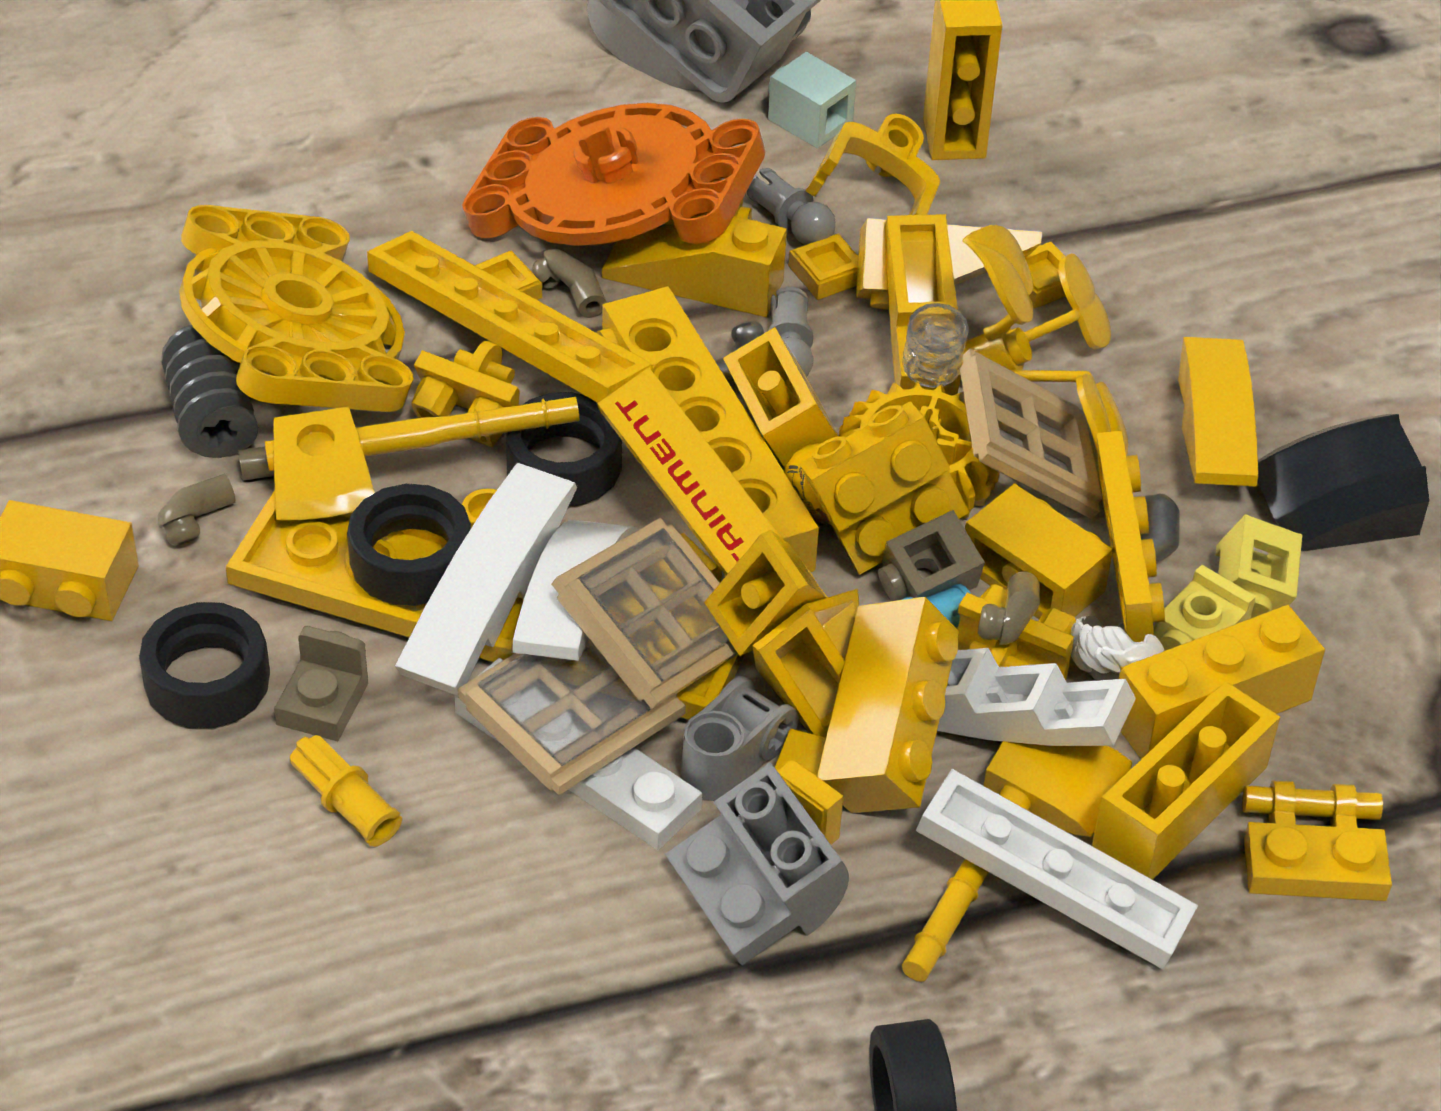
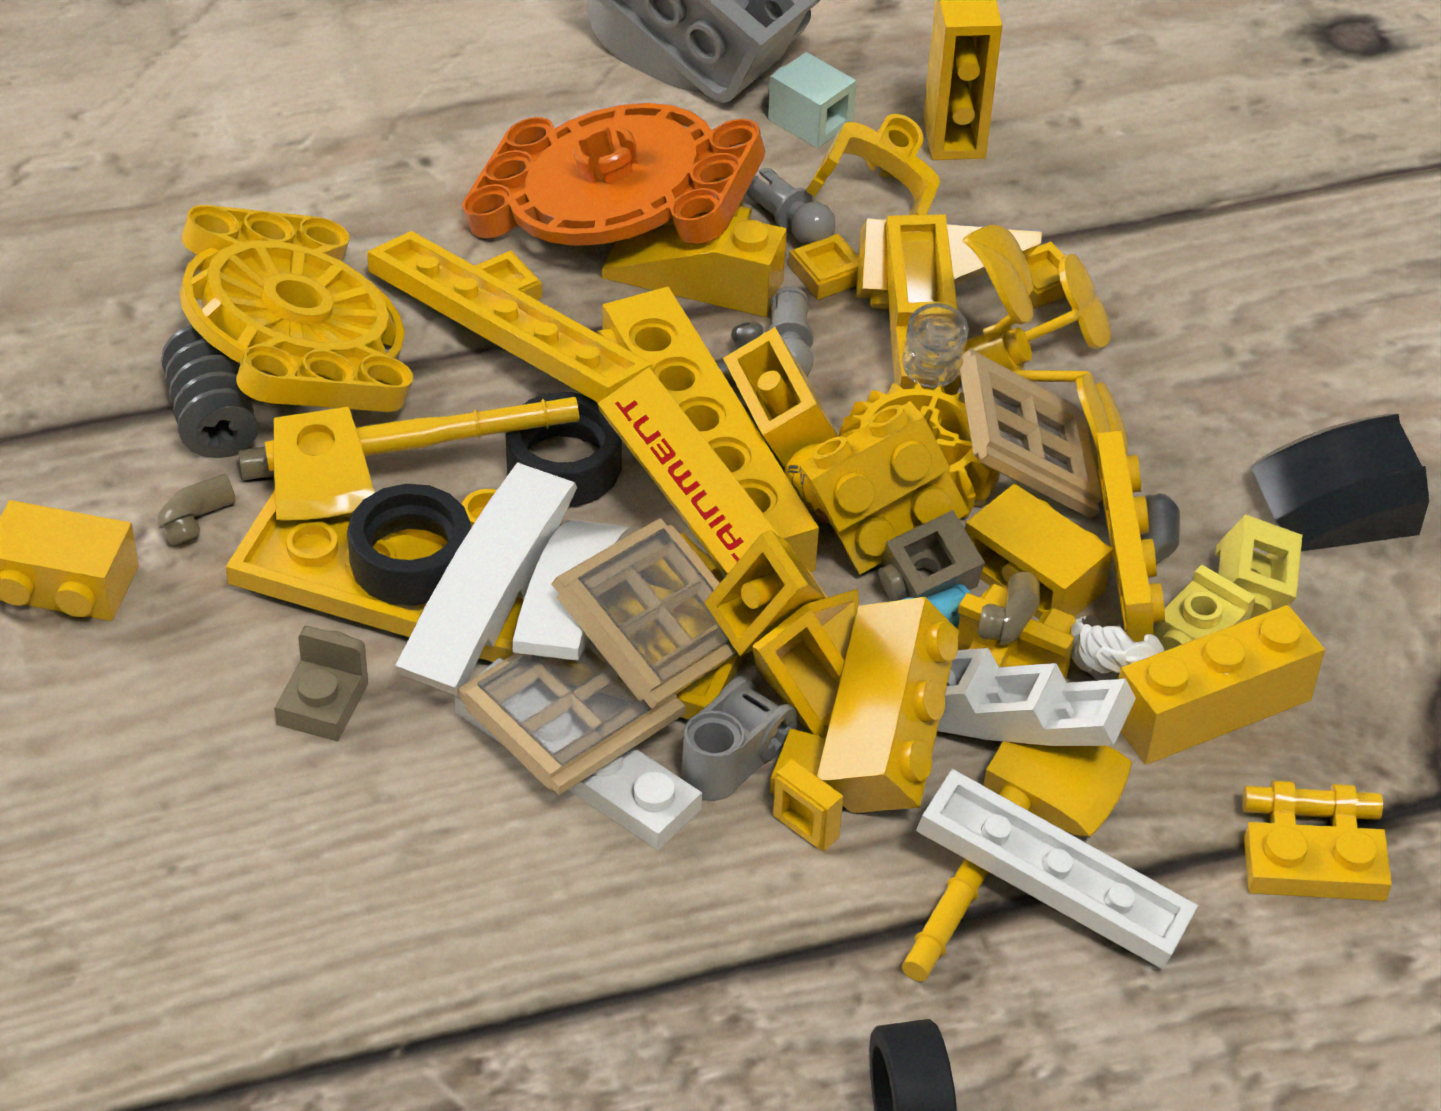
(195, 628): black tyre -> none
(345, 790): yellow axle -> none
(470, 382): yellow hips -> none
(581, 280): dark tan arm -> none
(761, 866): light grey brick -> none
(1185, 781): yellow brick -> none
(1218, 411): yellow slope -> none

